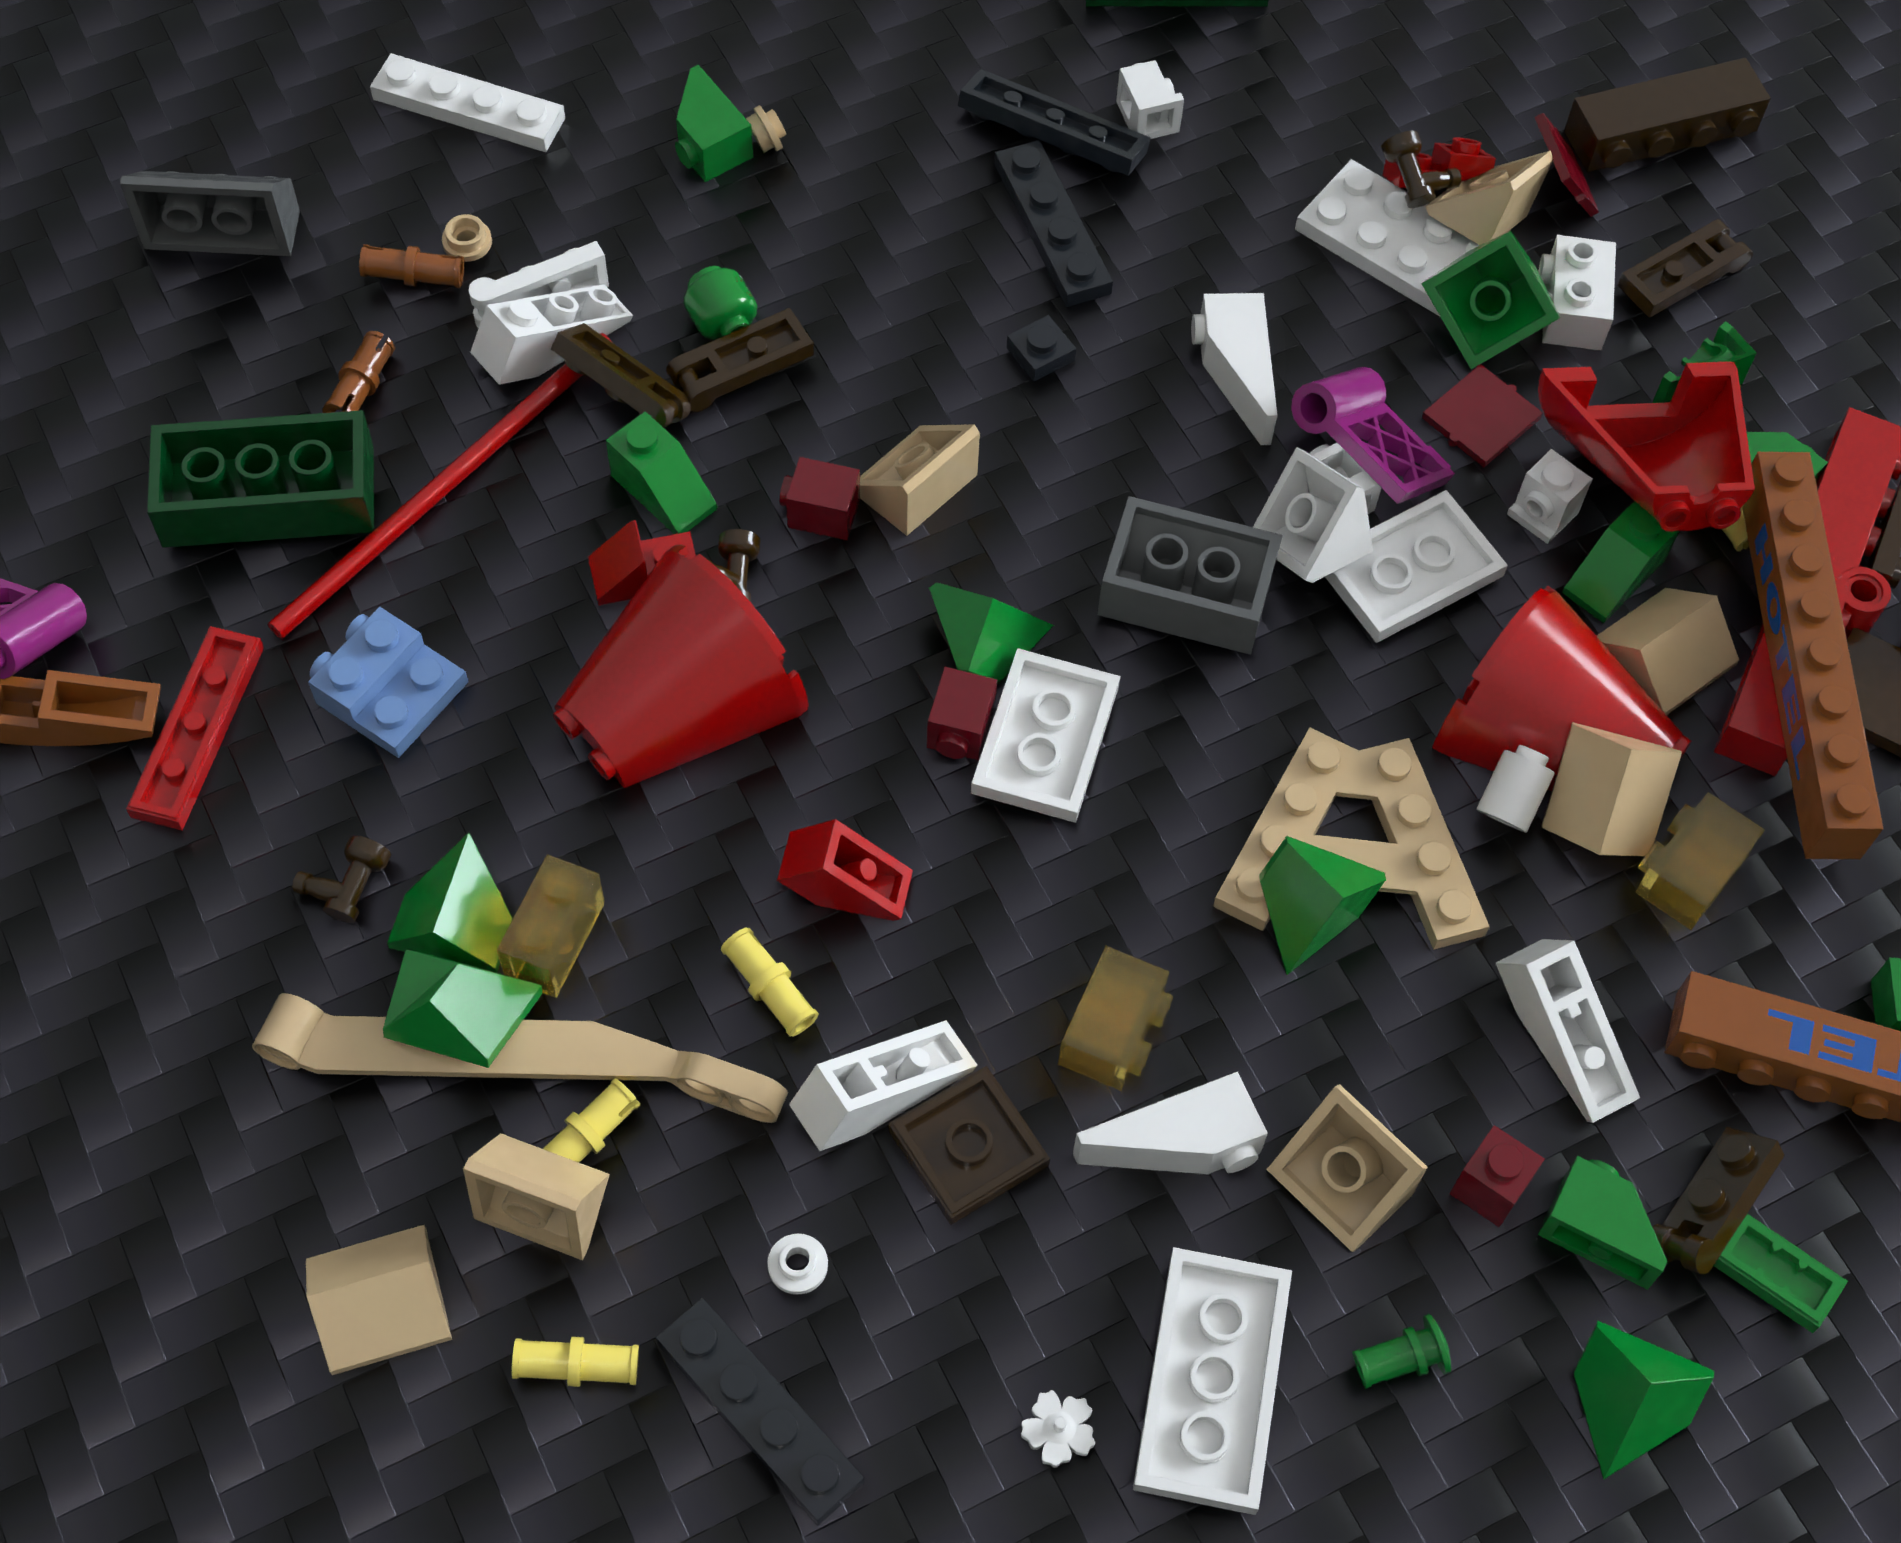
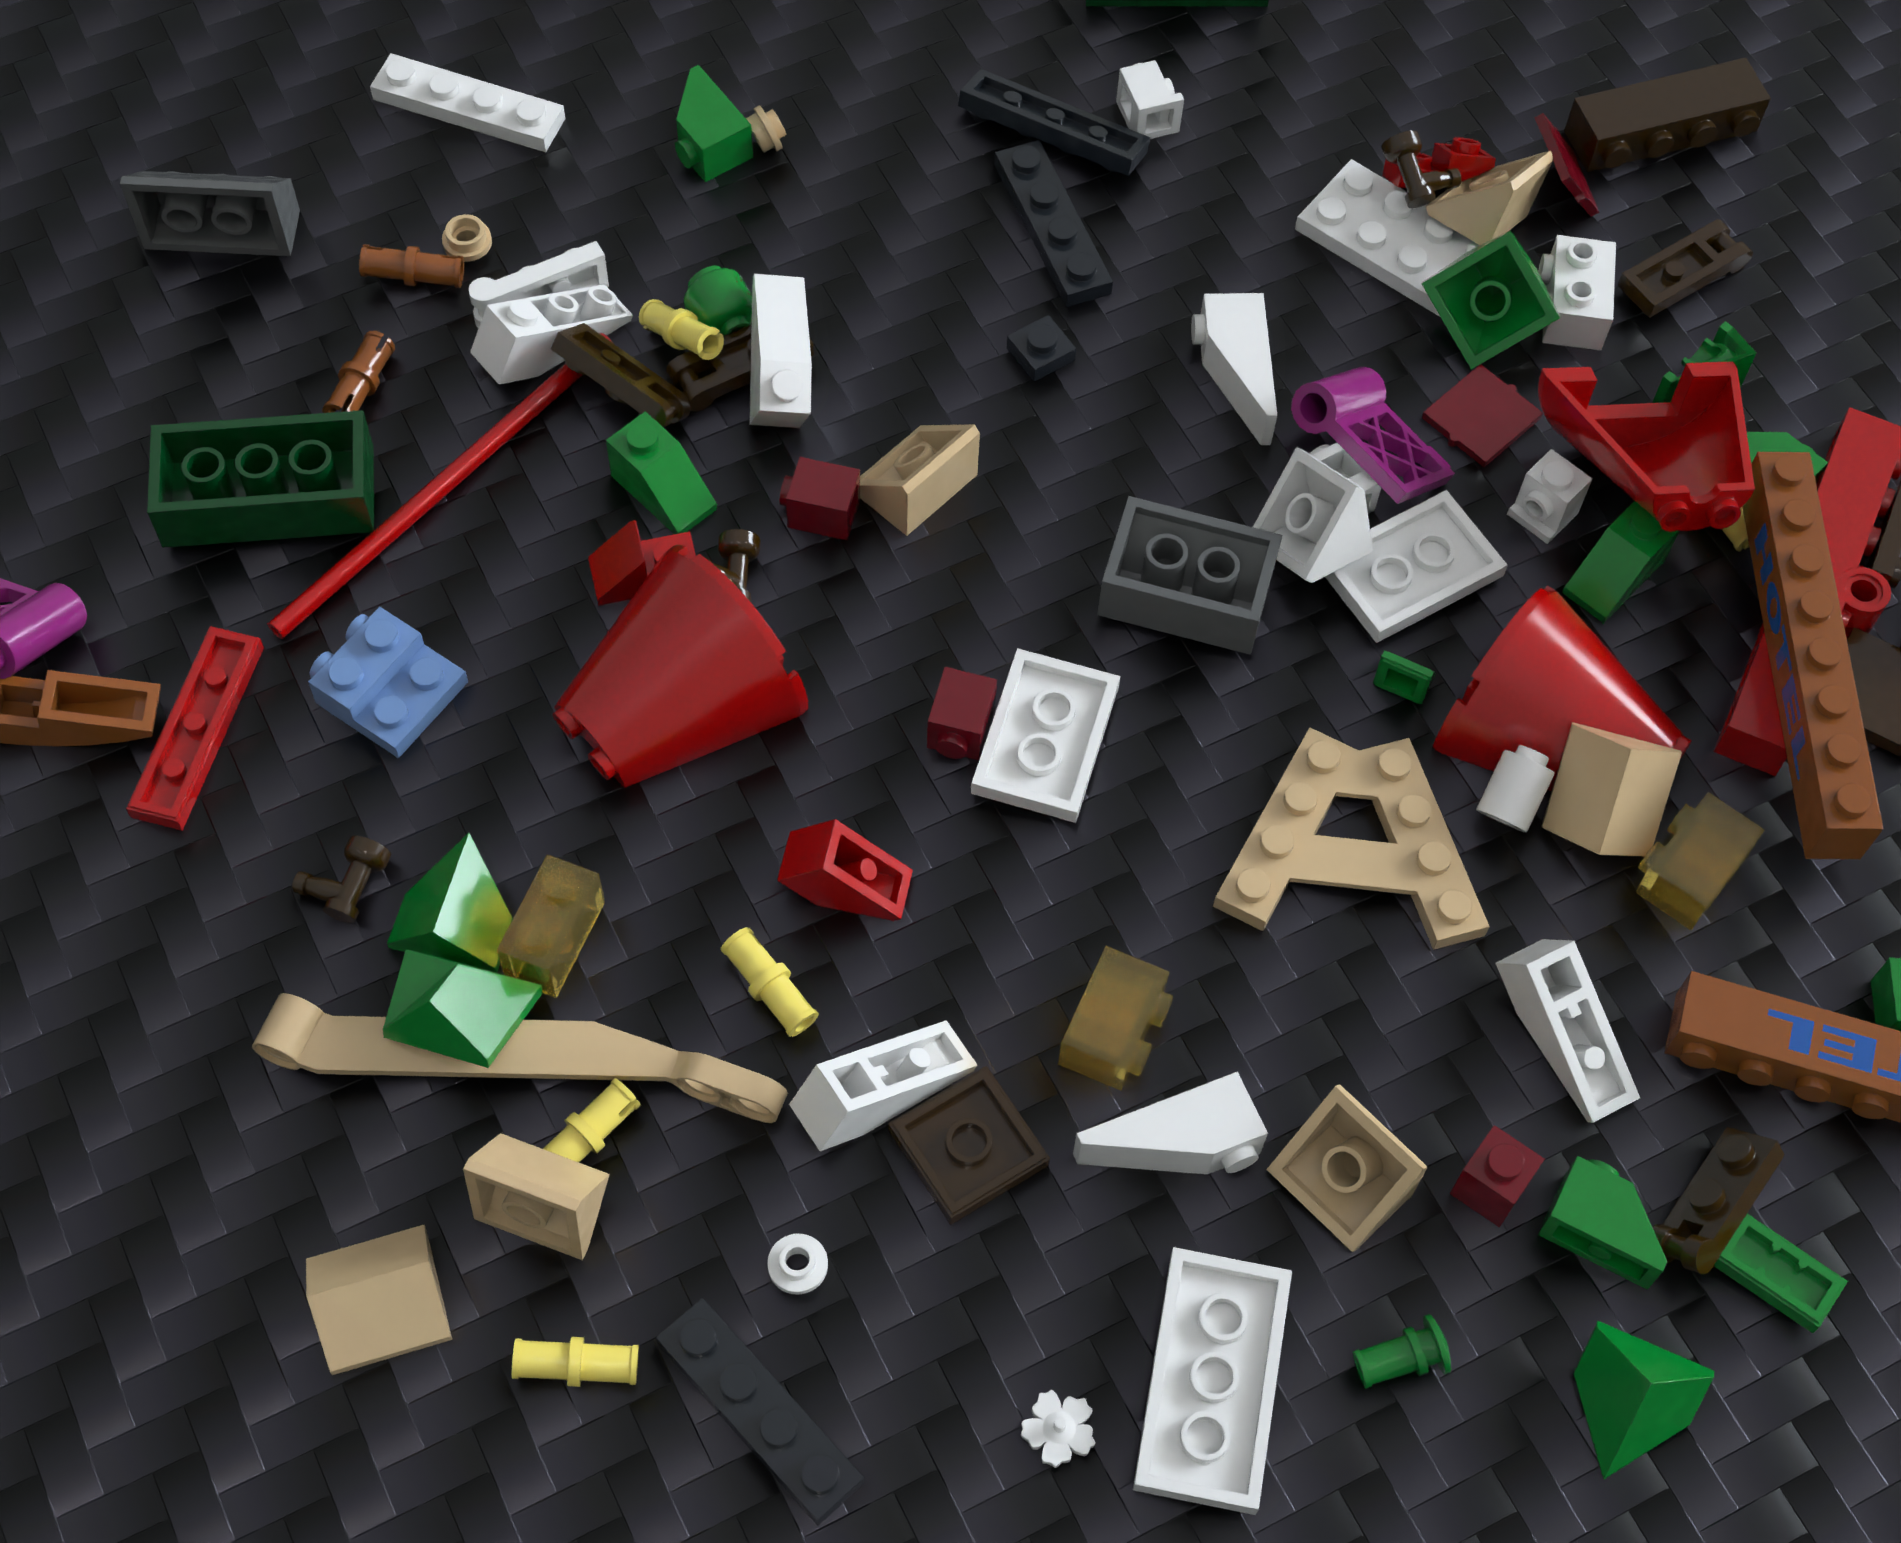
(681, 329): none -> light yellow pin
(779, 352): none -> white slope
(984, 630): green slope -> none
(1313, 897): green slope -> none
(1403, 677): none -> green slope
(1673, 645): tan slope -> none

